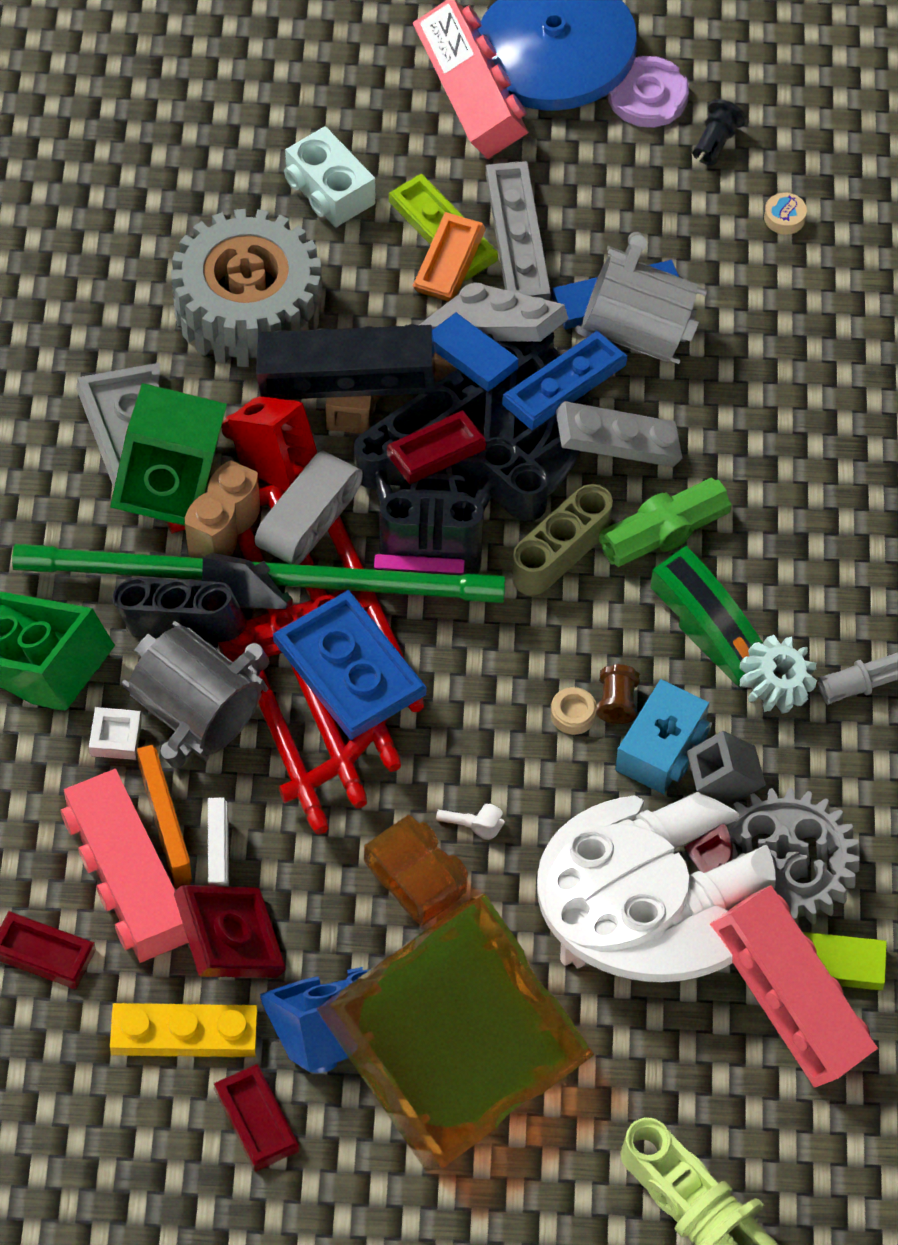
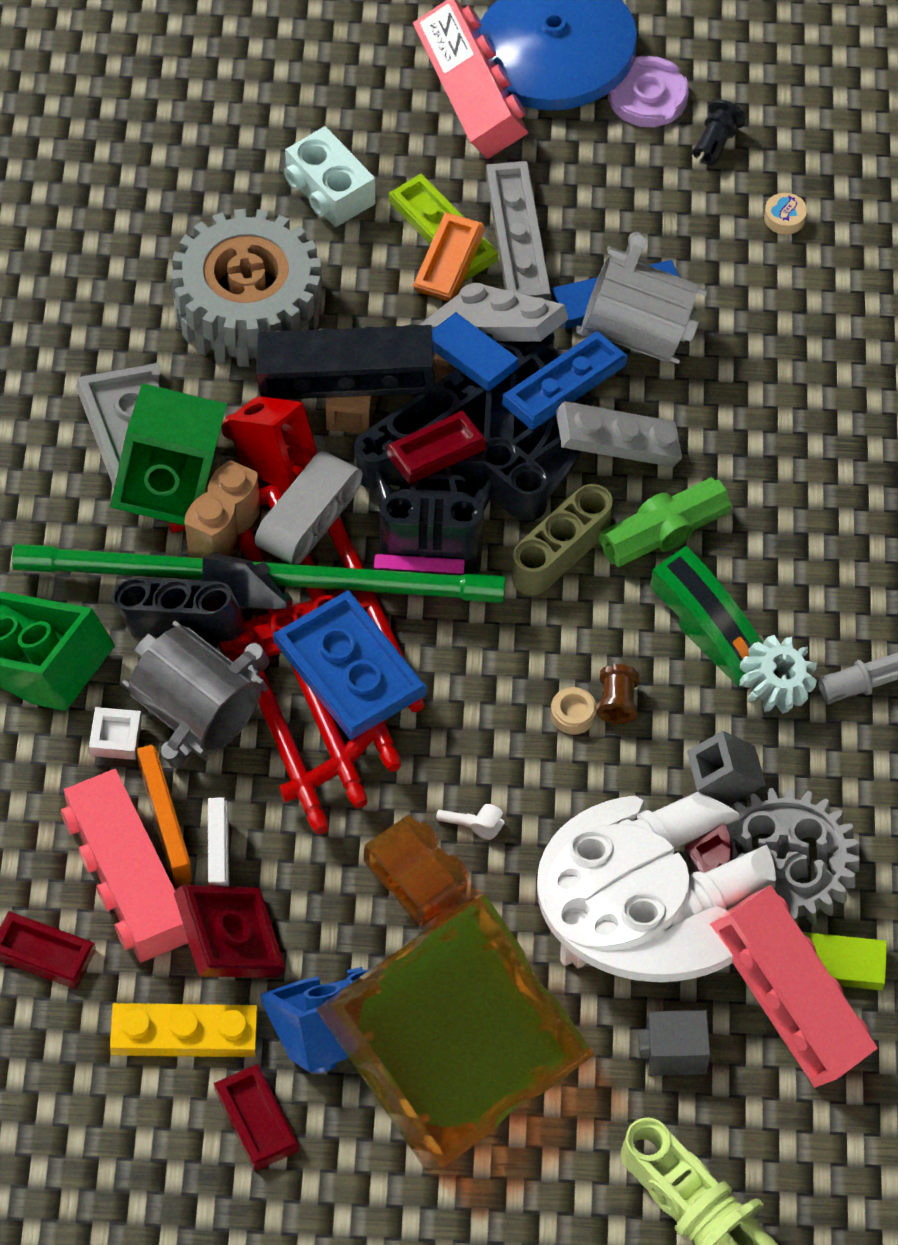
(661, 736): dark azure brick -> none
(675, 1043): none -> dark grey brick

